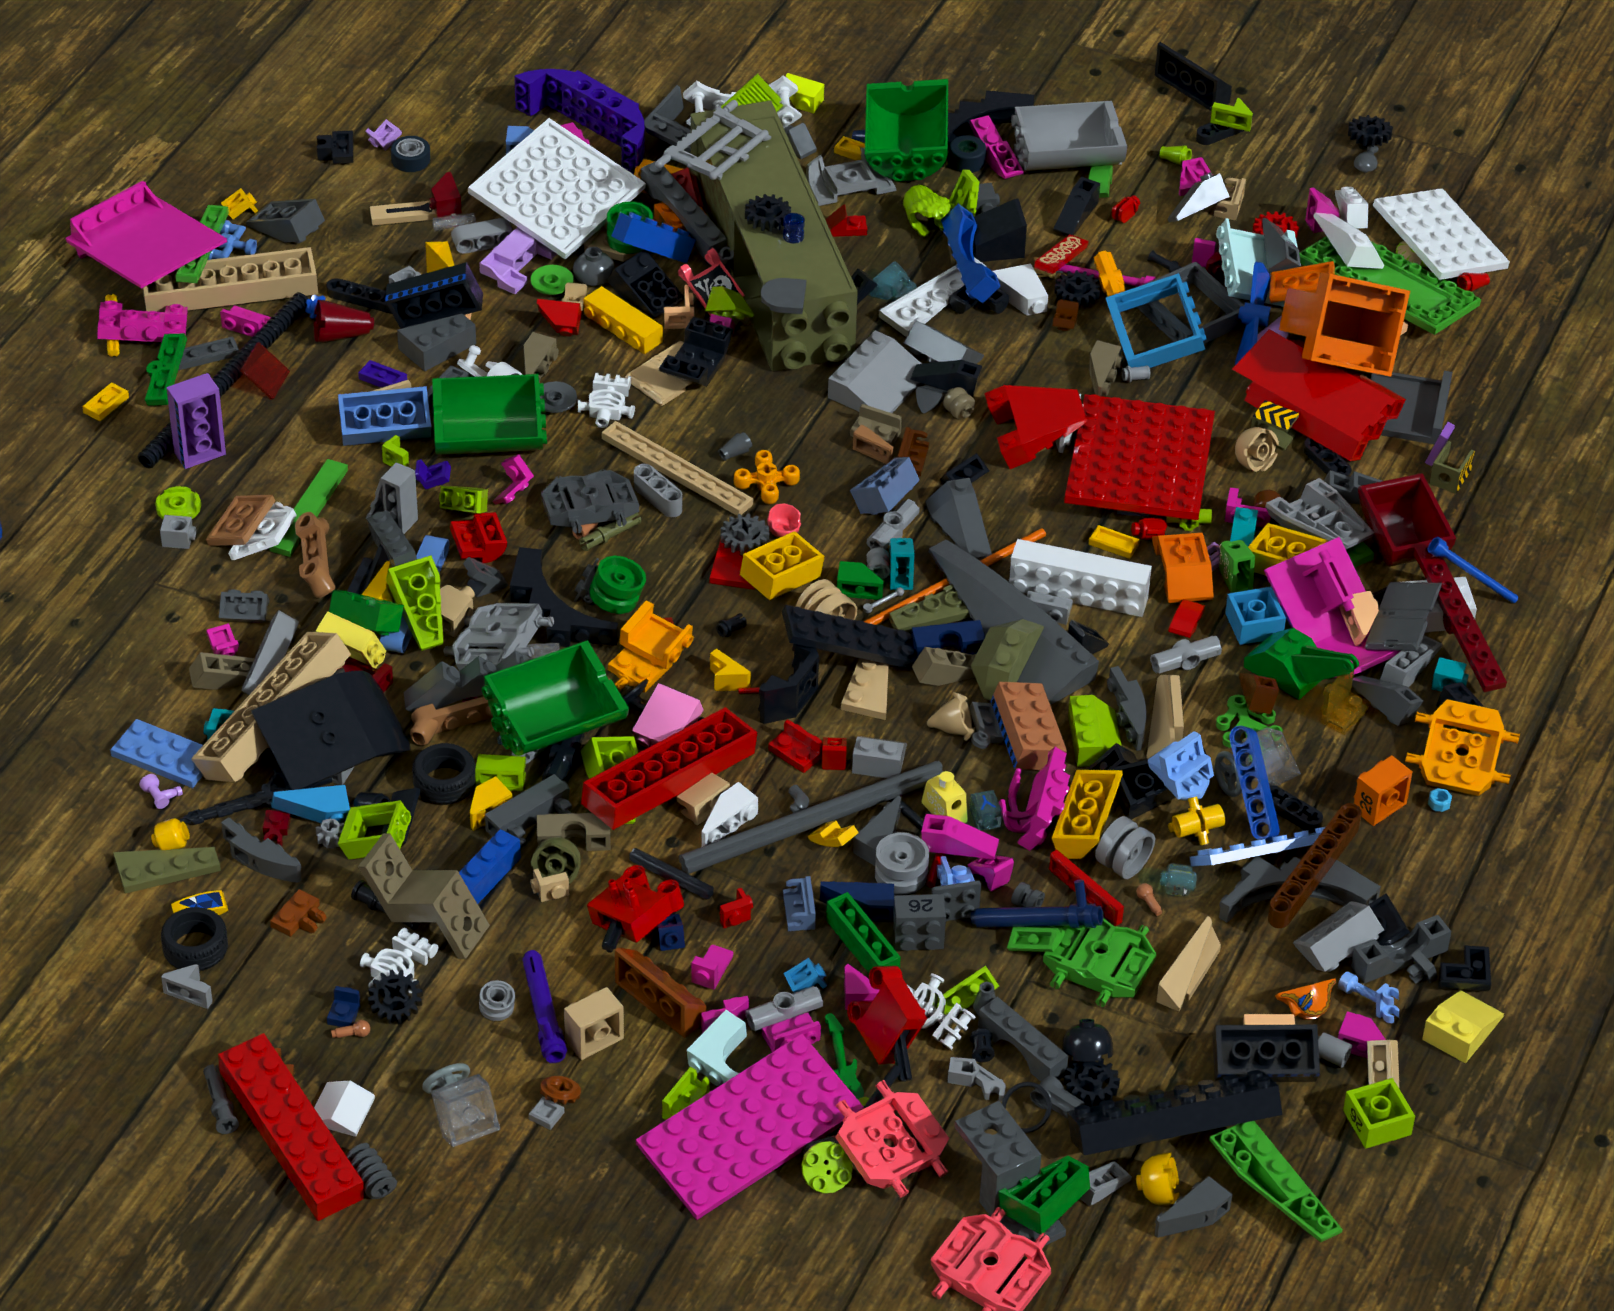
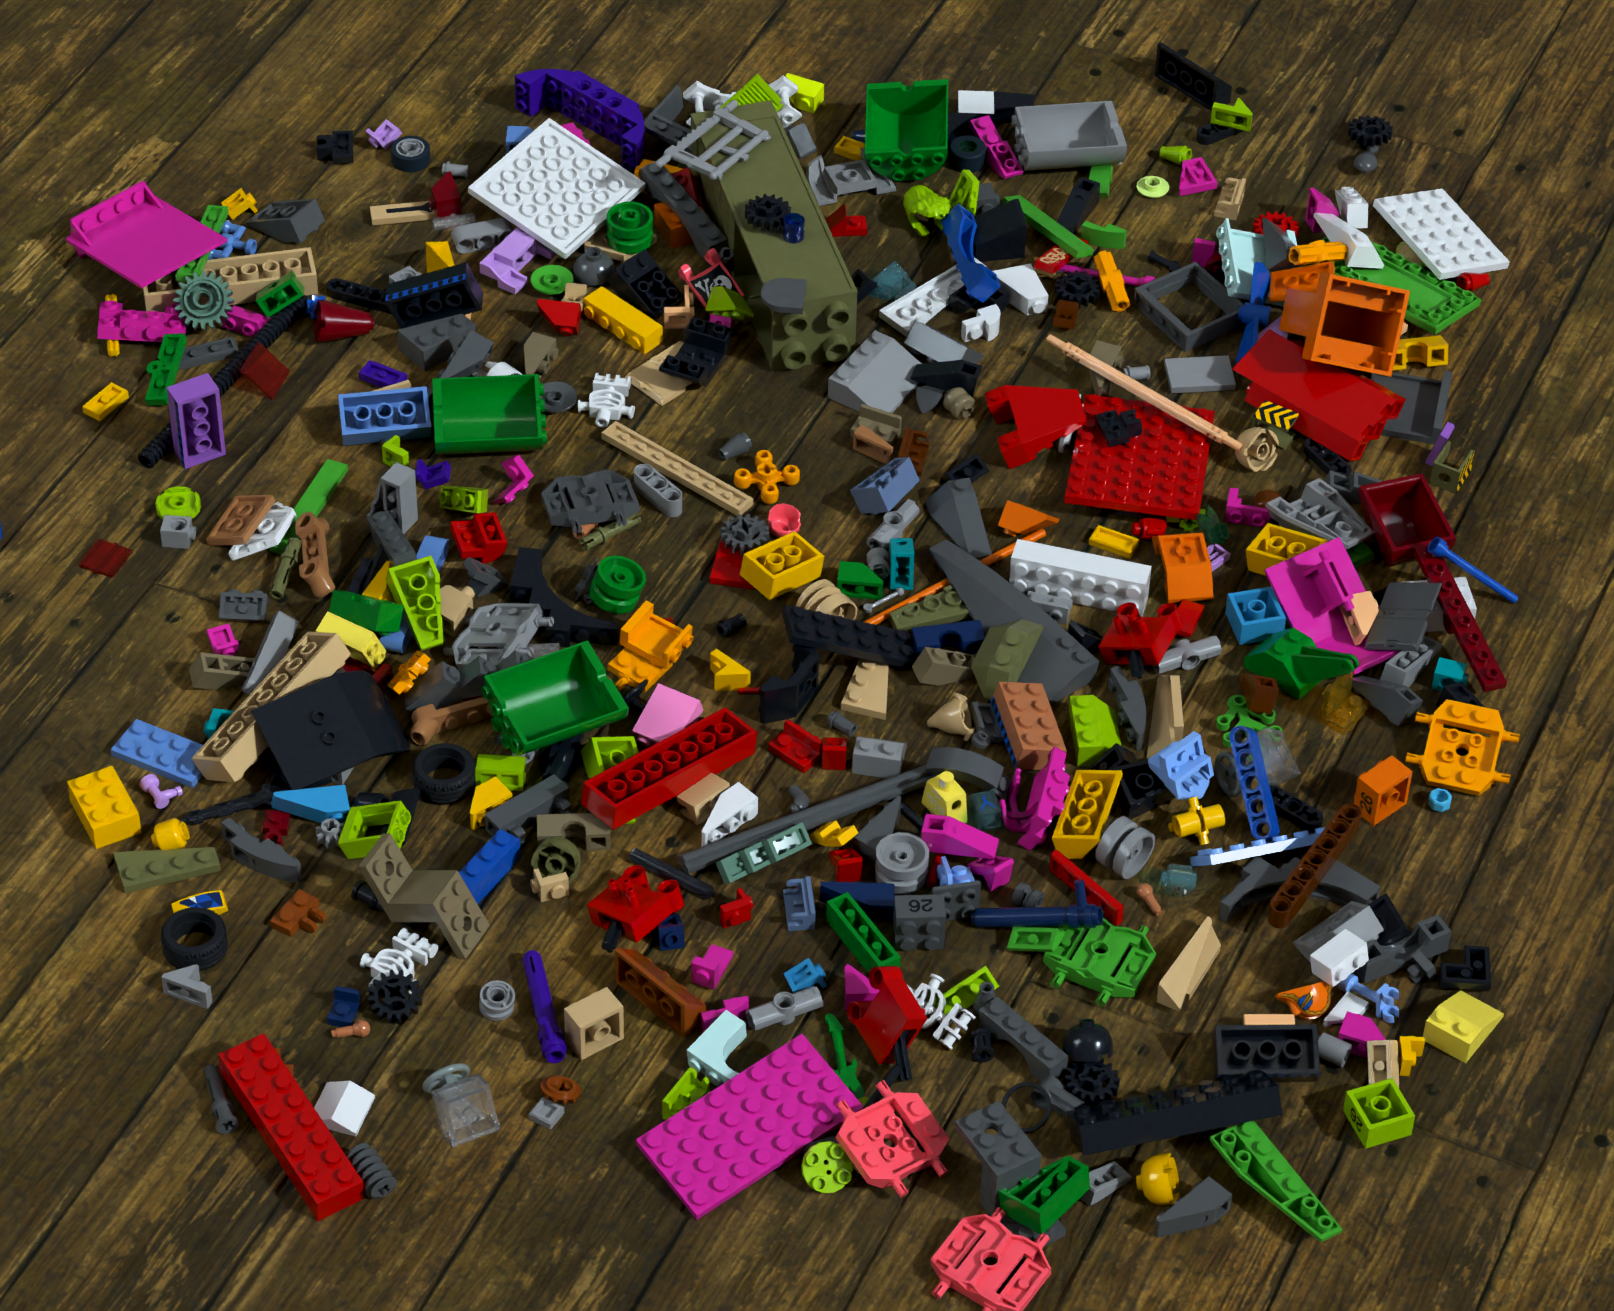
(104, 807): none -> yellow brick
(105, 558): none -> clear red piece
(199, 288): none -> sand green gear
(280, 294): none -> green brick
(287, 562): none -> olive pin
(407, 672): none -> light orange plate
(456, 169): none -> light grey pin
(470, 357): none -> dark grey slope
(652, 237): blue brick -> none
(763, 853): none -> sand green slope
(784, 1031): dark pink bracket -> none
(841, 723): none -> dark grey pin
(847, 864): none -> red slope
(968, 1073): light grey piece -> none
(970, 768): none -> dark grey arch
(976, 102): none -> white sticker
(984, 325): none -> white brick
(1023, 520): none -> orange slope
(1052, 229): none -> bright green tile
(1106, 237): none -> bright green slope
(1118, 428): none -> black plate
(1125, 209): red arm -> none
(1140, 639): none -> red piece
(1144, 393): none -> light nougat axle
(1149, 293): dark azure window -> none
(1159, 189): none -> yellowish green piece
(1199, 374): none -> light grey tile
(1201, 195): slope -> none
(1214, 530): none -> clear green plate
(1234, 559): bright green torso -> none
(1244, 525): teal slope -> none
(1317, 252): none -> light orange piece
(1339, 957): none -> white brick
(1349, 1003): none -> white tile
(1408, 1049): none -> yellow bracket
(1428, 350): none -> yellow arch

